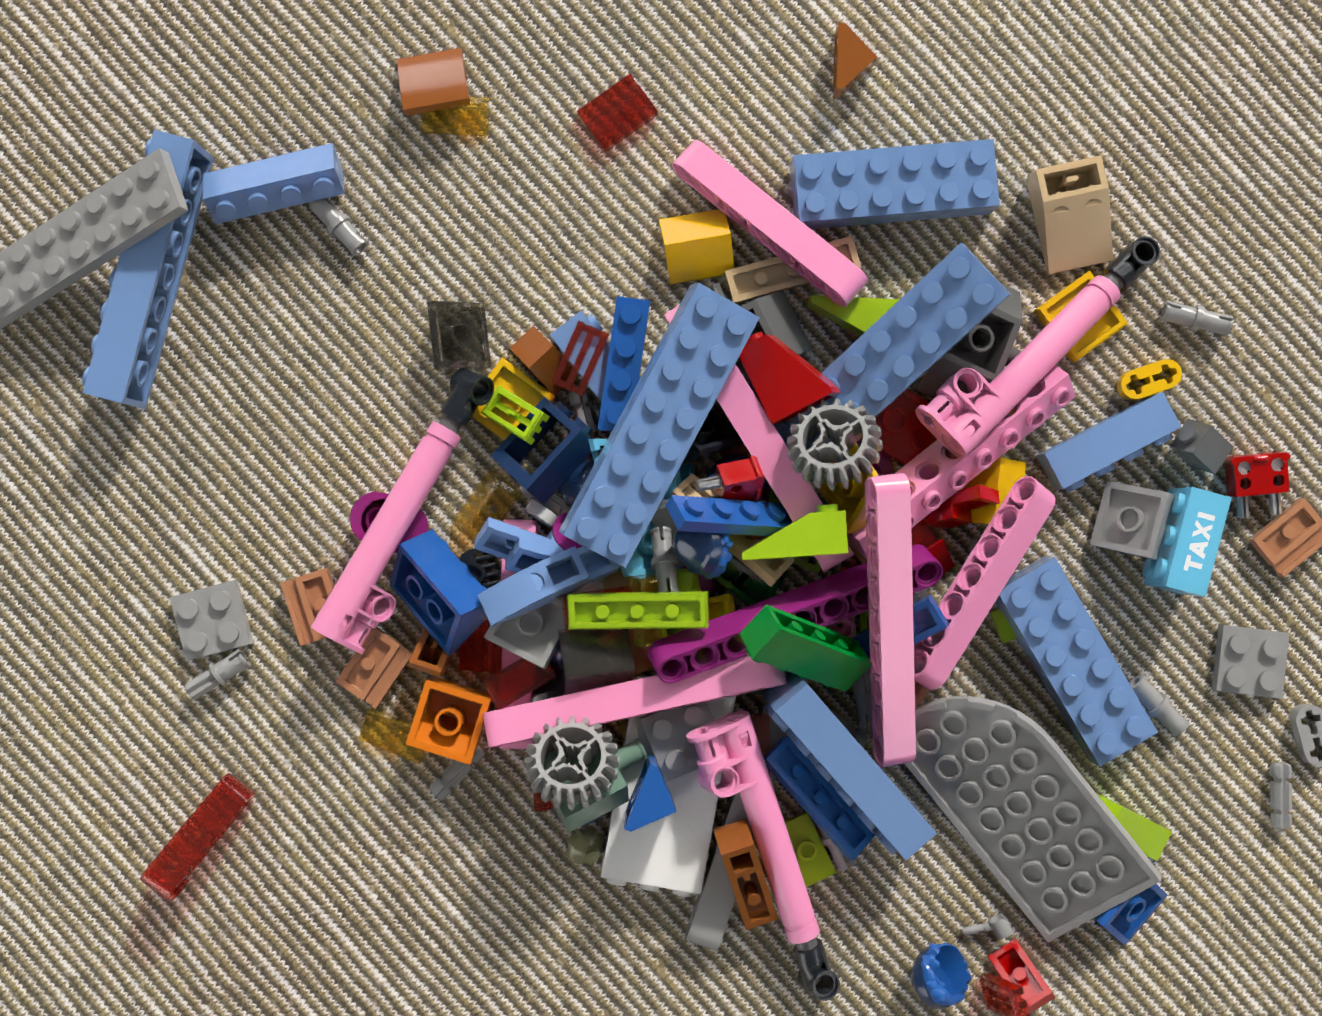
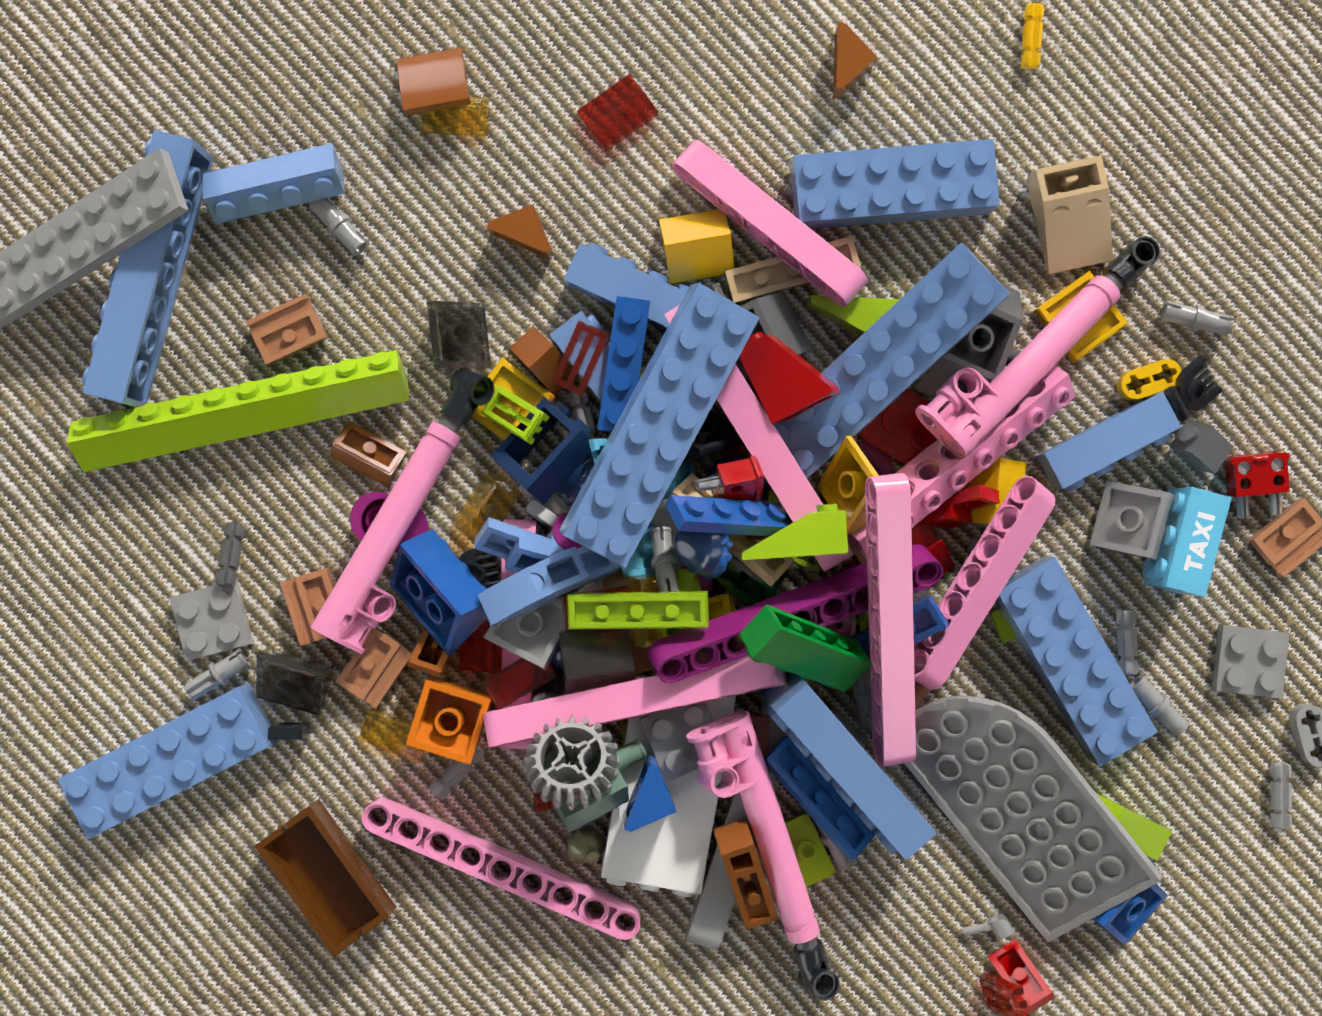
(167, 760): none -> medium blue brick
(197, 836): clear red beam -> none
(230, 555): none -> dark grey axle
(238, 411): none -> lime brick
(287, 330): none -> nougat plate
(289, 730): none -> black tile
(292, 680): none -> clear smoke slope
(326, 877): none -> reddish brown piece
(367, 453): none -> dark orange slope
(485, 870): none -> bright pink beam
(522, 230): none -> dark orange slope
(607, 278): none -> medium blue brick
(843, 427): light grey gear -> none
(940, 975): blue hair -> none
(1032, 36): none -> yellow axle
(1127, 641): none -> light grey axle
(1192, 392): none -> black piece

